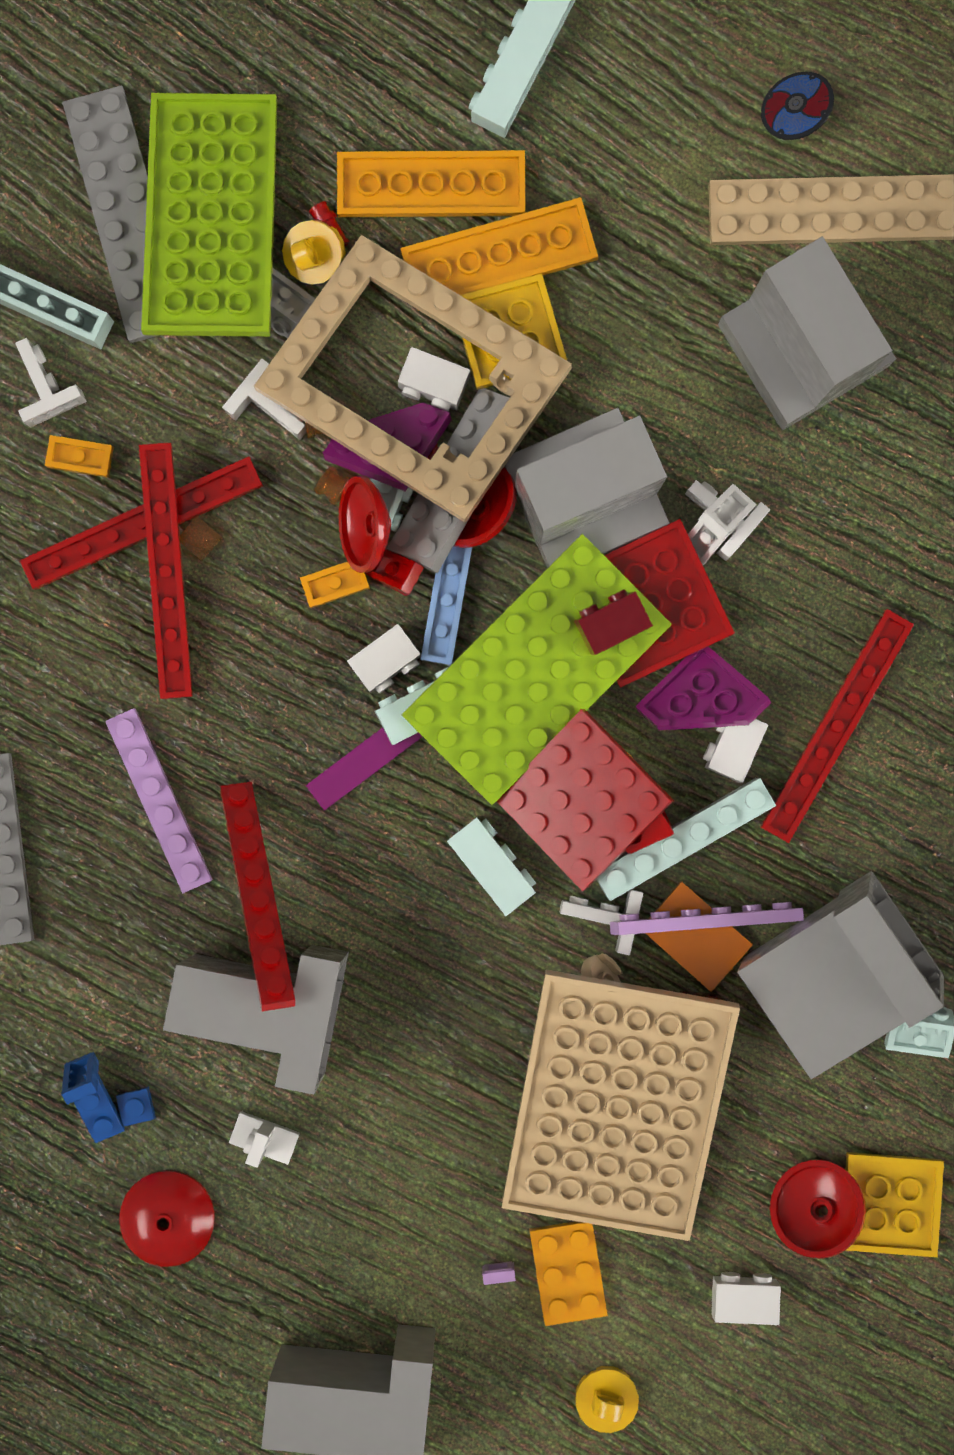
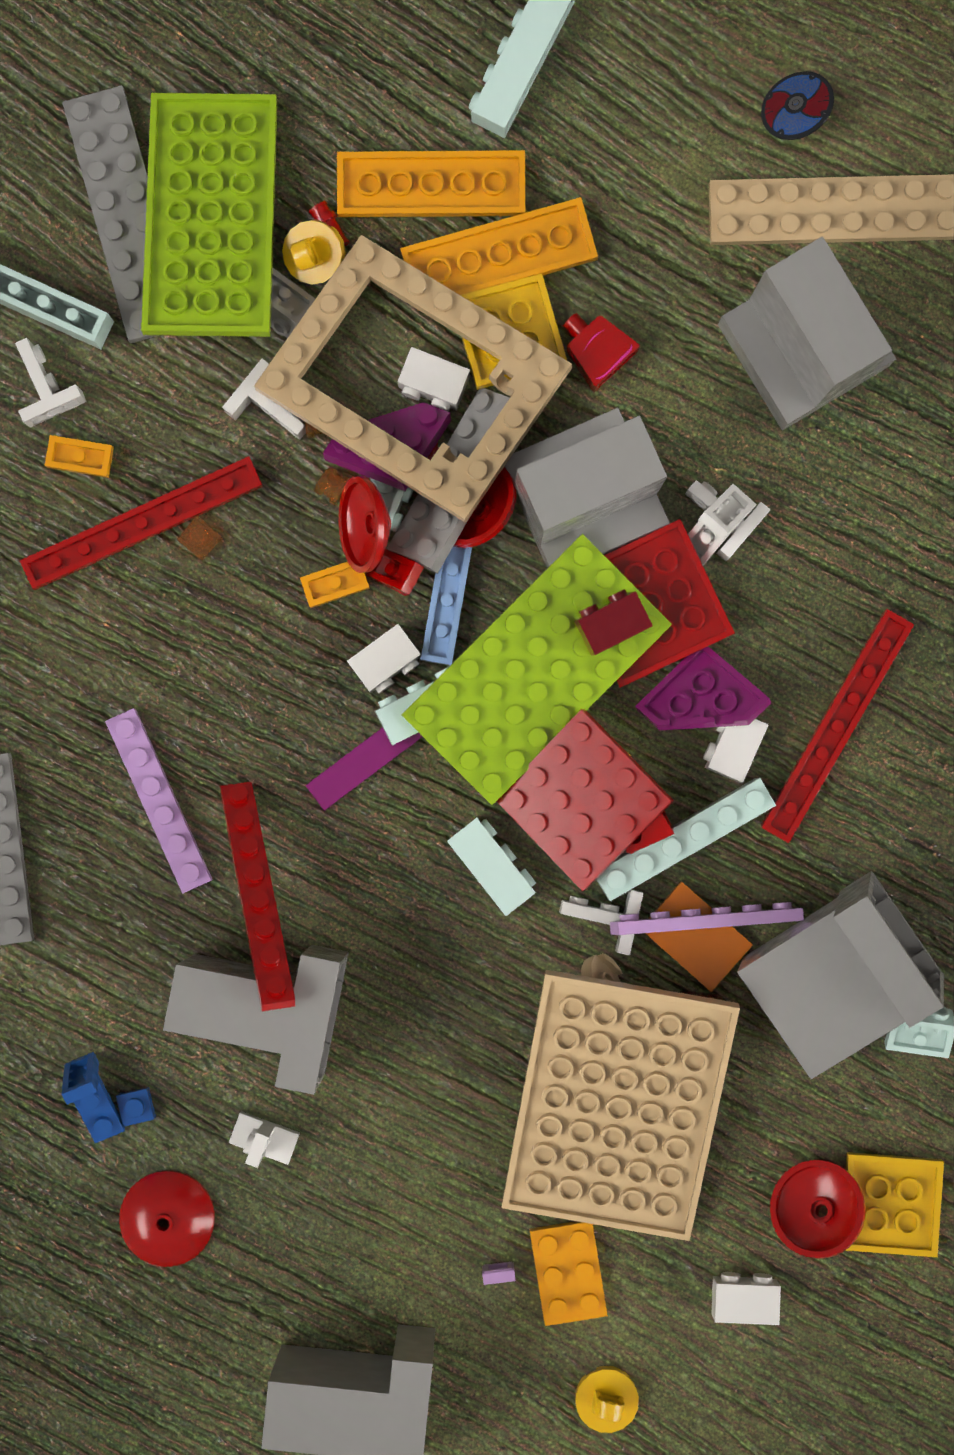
(165, 570): red plate -> none
(598, 349): none -> red torso

